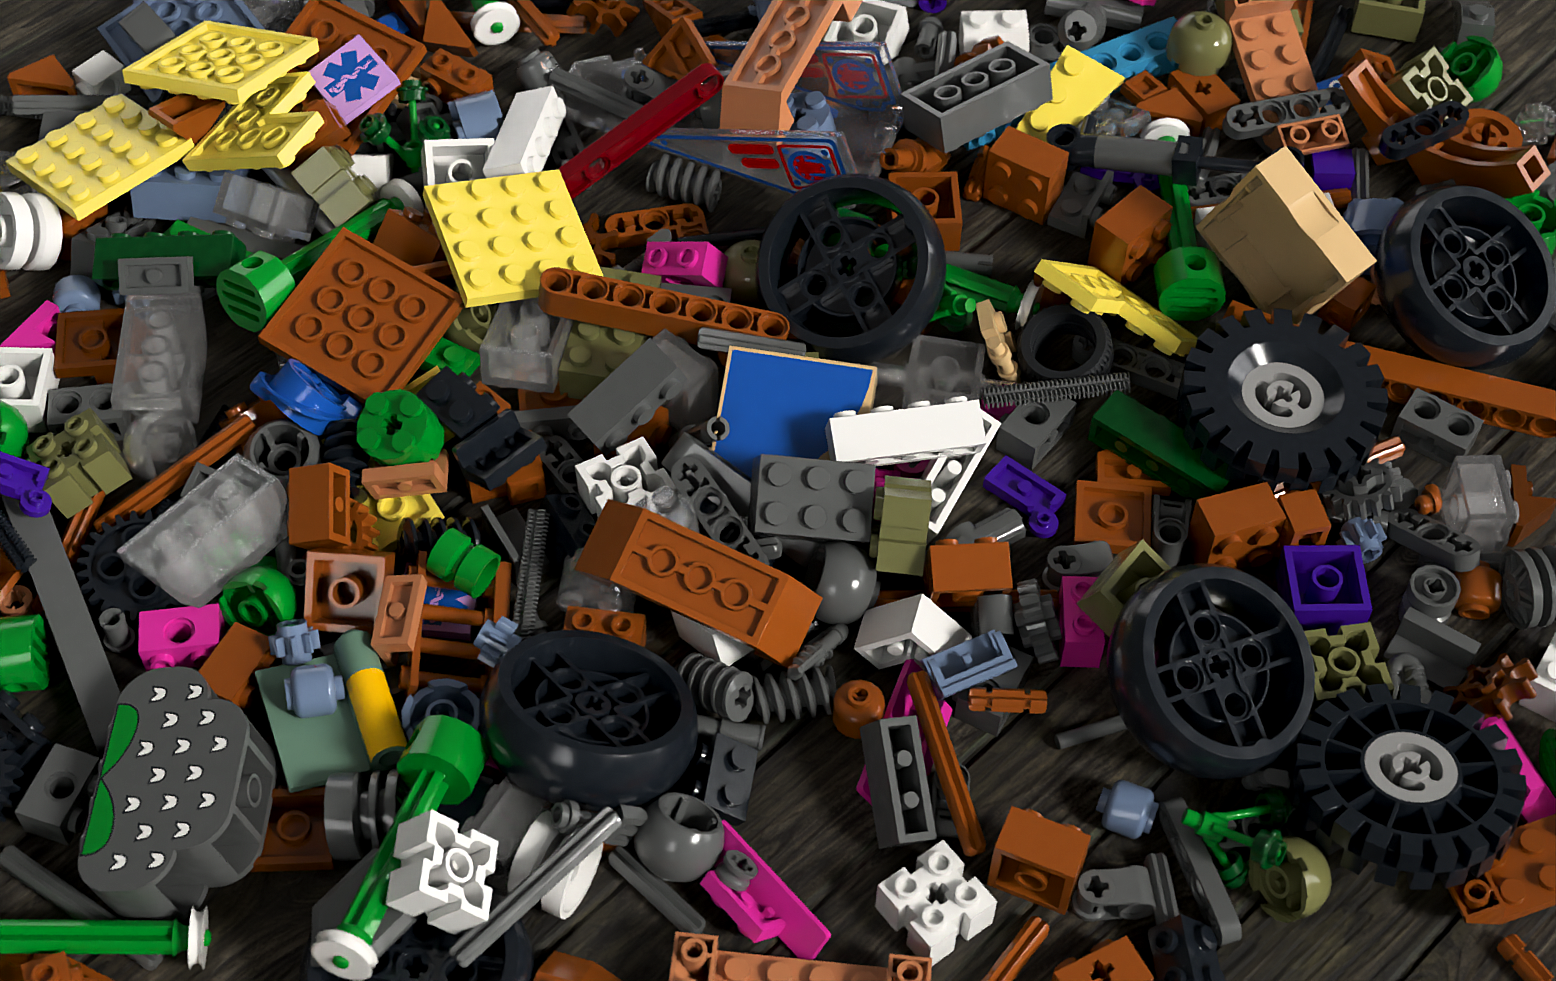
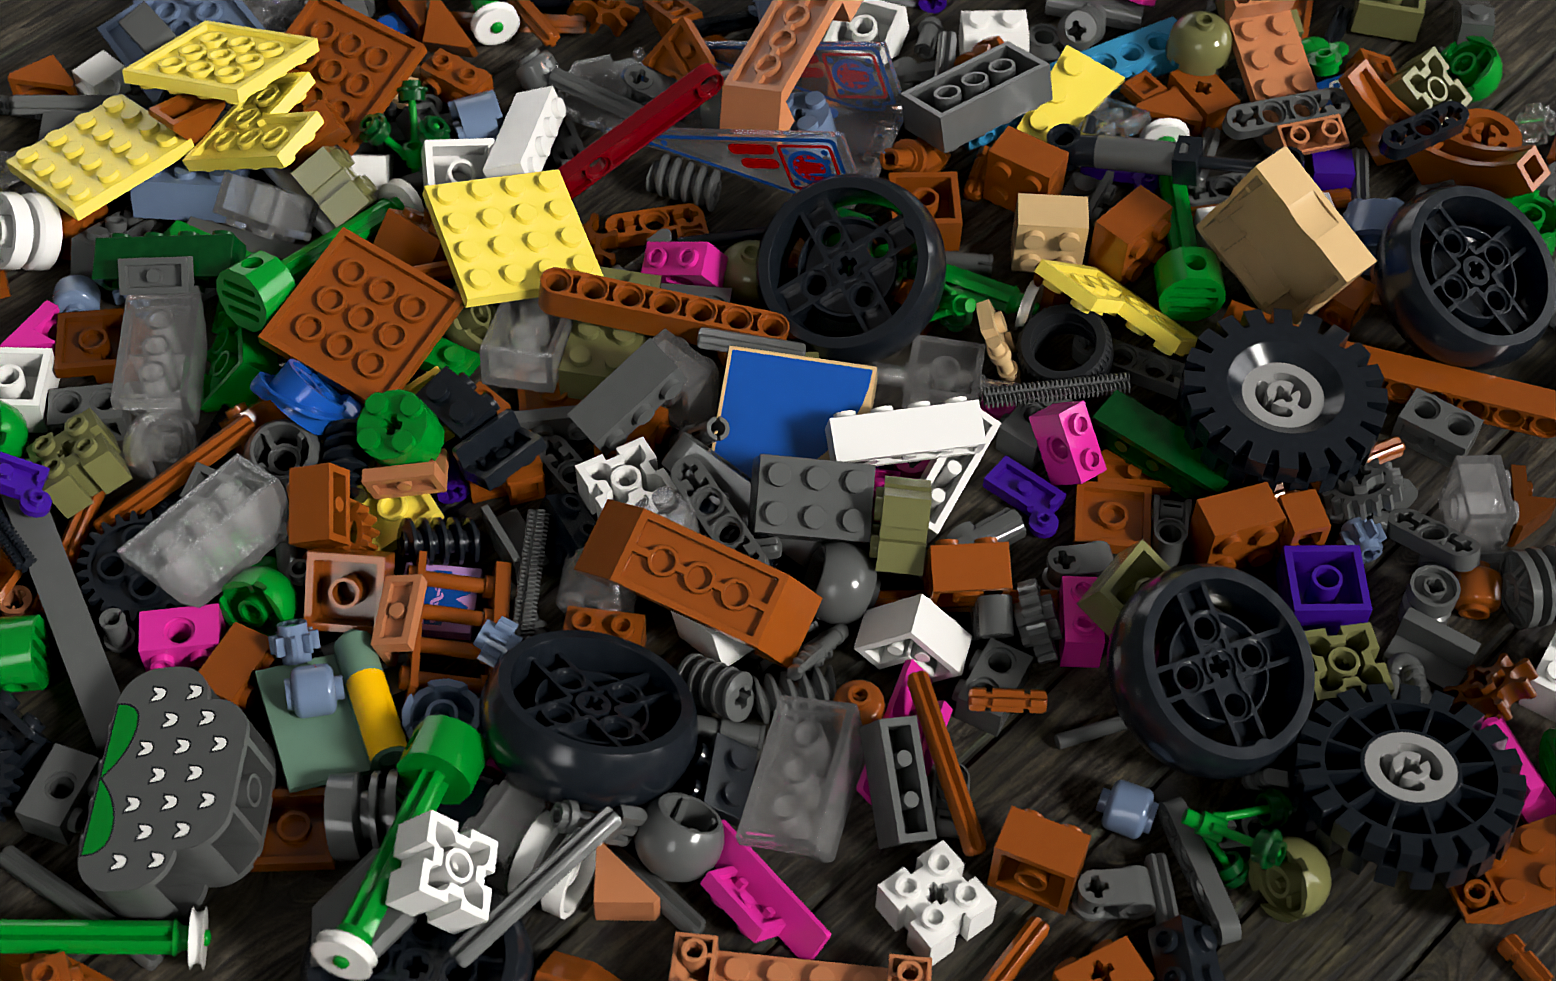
(235, 362): none -> green wedge
(353, 78): lavender tile -> none
(456, 487): none -> dark purple bush
(468, 565): green wheel -> none
(620, 892): none -> nougat slope
(736, 870): dark grey bush -> none
(804, 779): none -> clear windscreen
(968, 664): sand blue hinge -> none
(1048, 230): none -> tan brick
(1067, 443): none -> dark pink brick
(1324, 57): none -> green plate
(1429, 500): dark orange arm -> none

